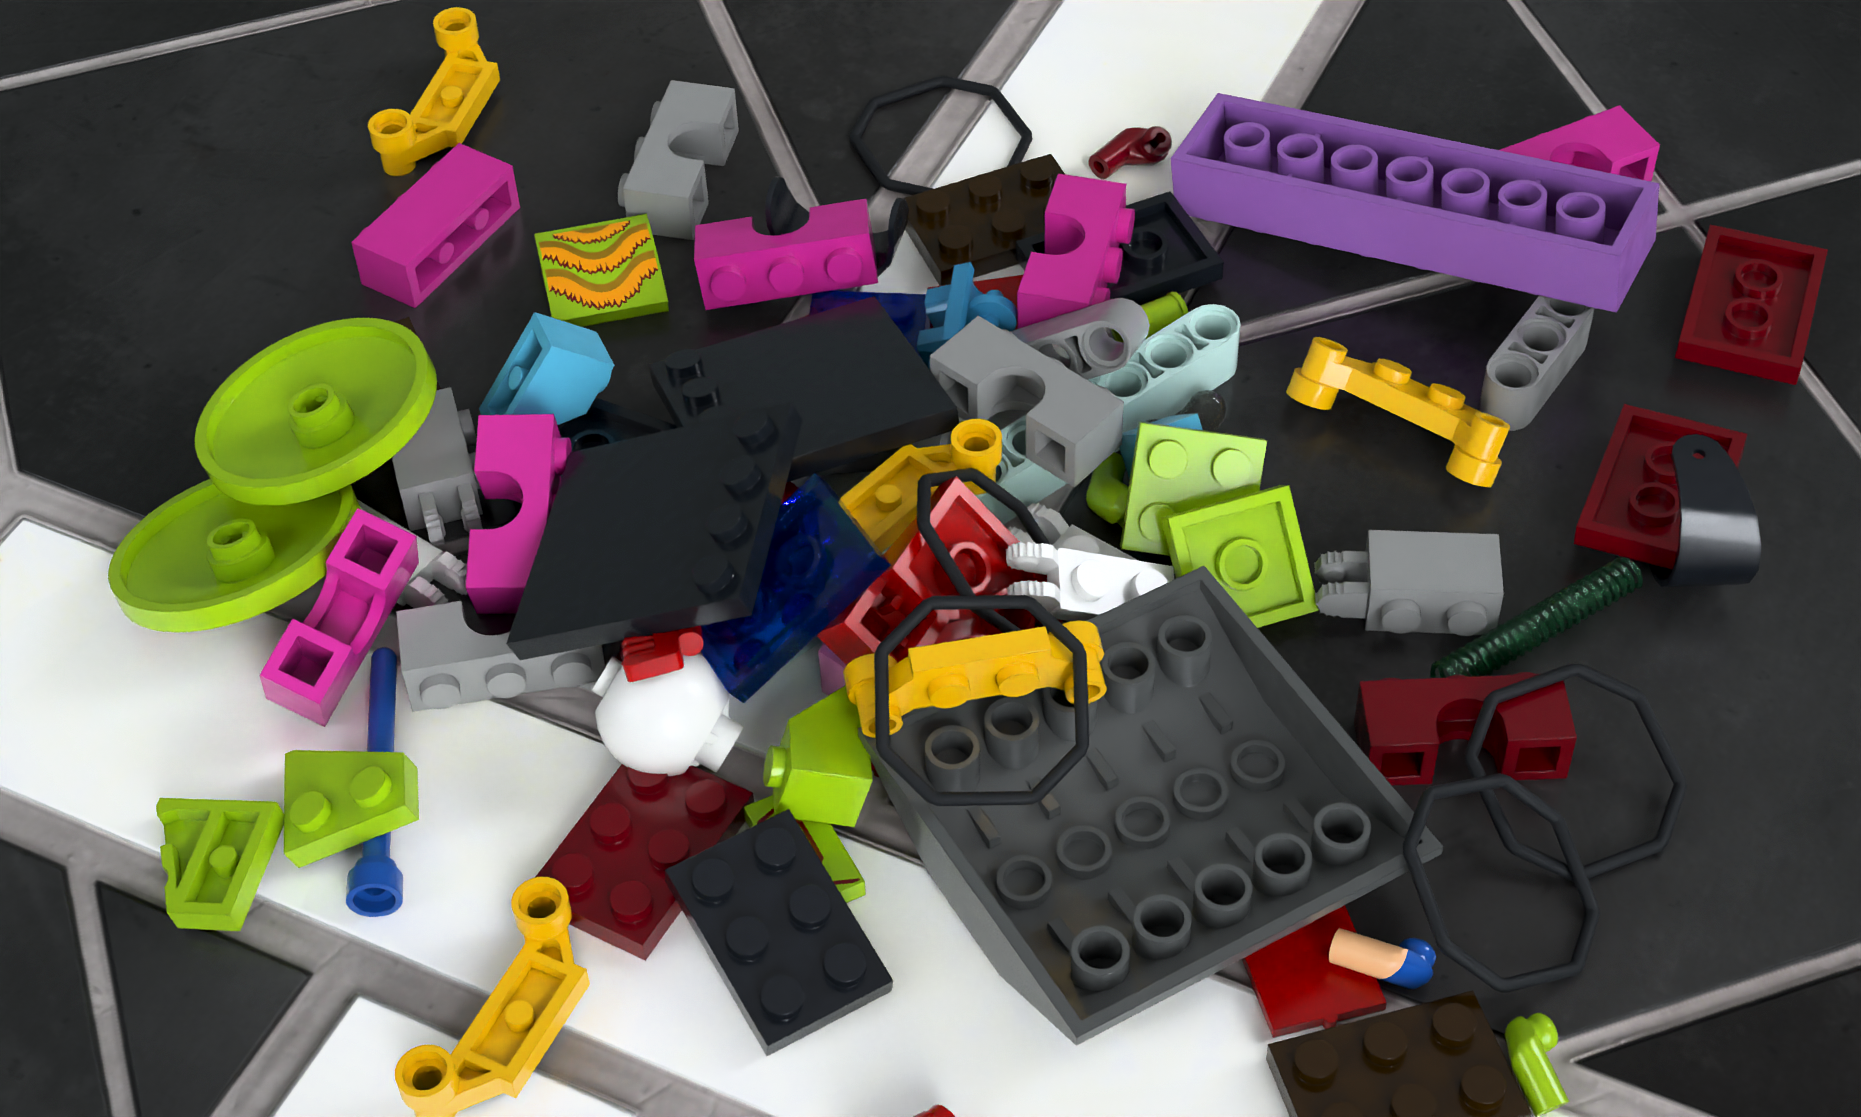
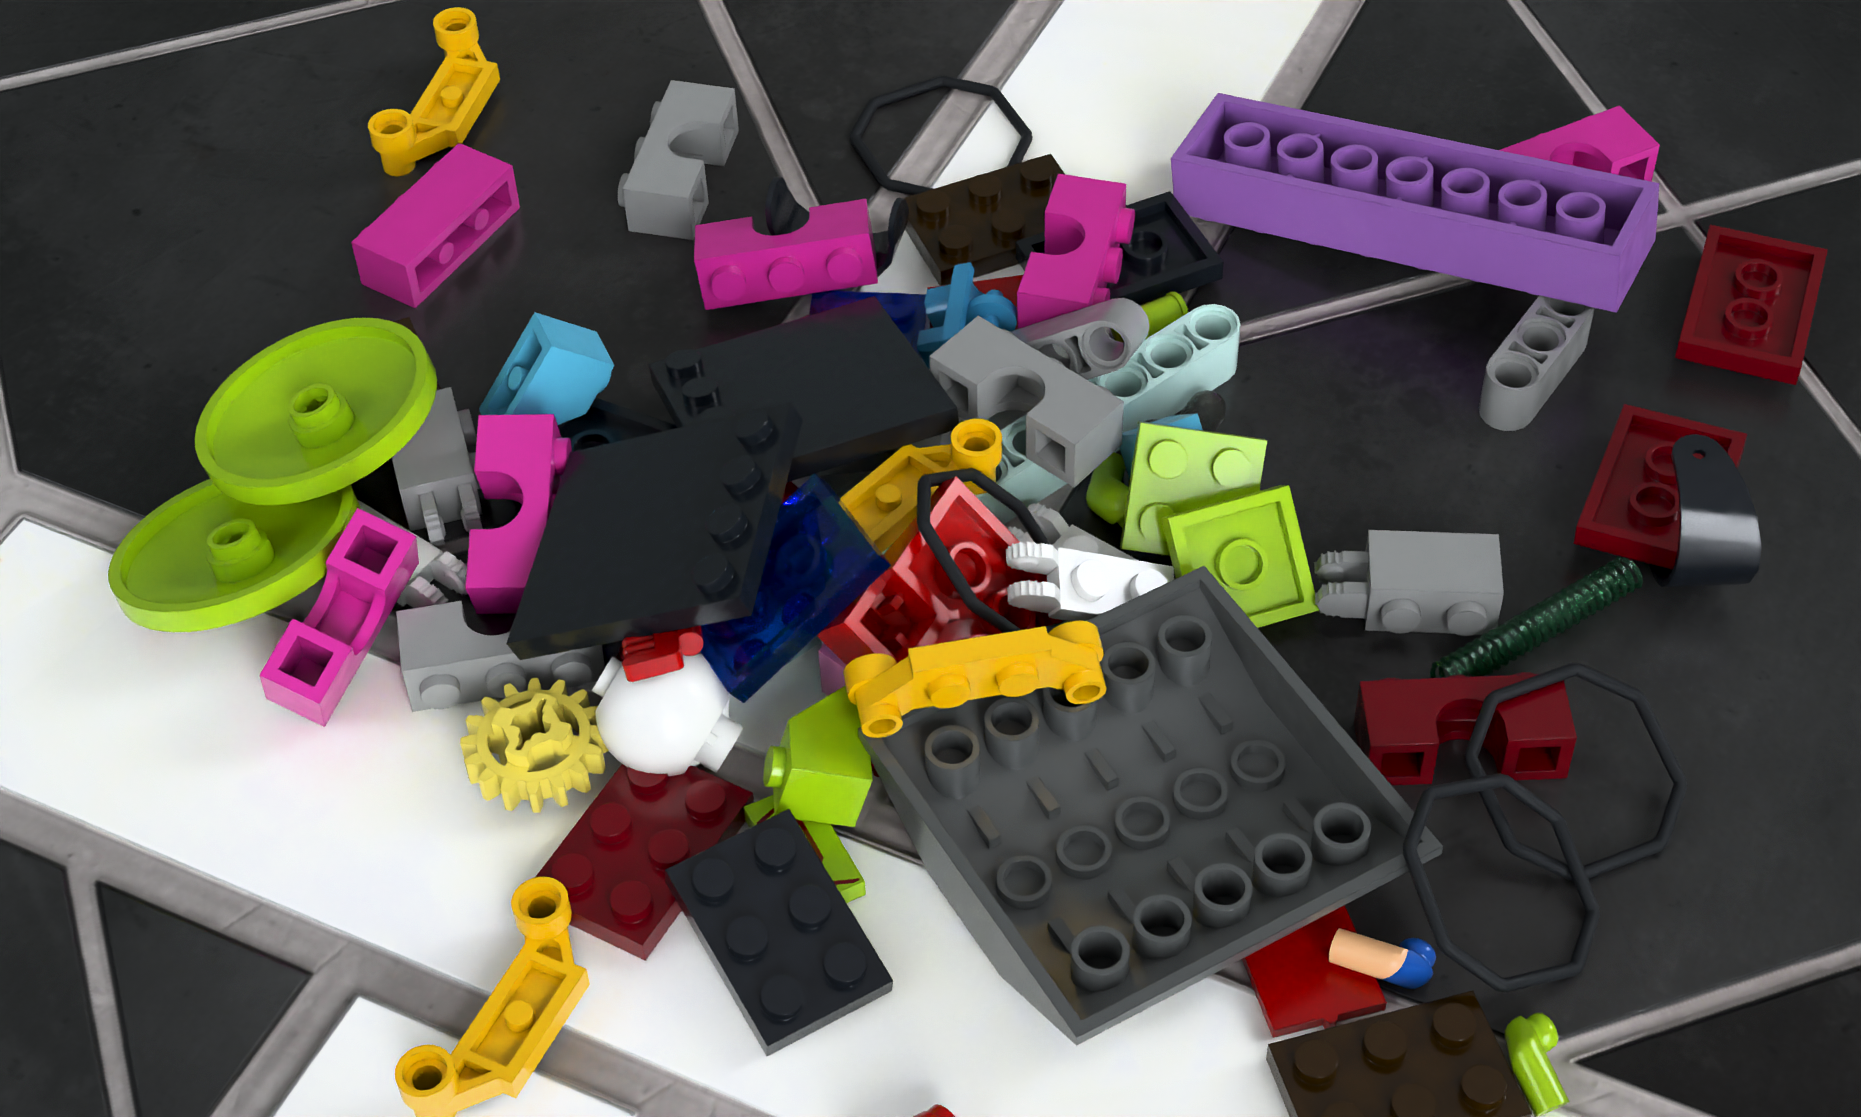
(215, 858): lime wing -> none
(344, 800): lime wing -> none
(375, 881): blue piece -> none
(534, 745): none -> light yellow gear
(602, 271): slope -> none
(993, 797): black piece -> none
(1131, 147): dark red arm -> none
(1388, 385): yellow plate -> none

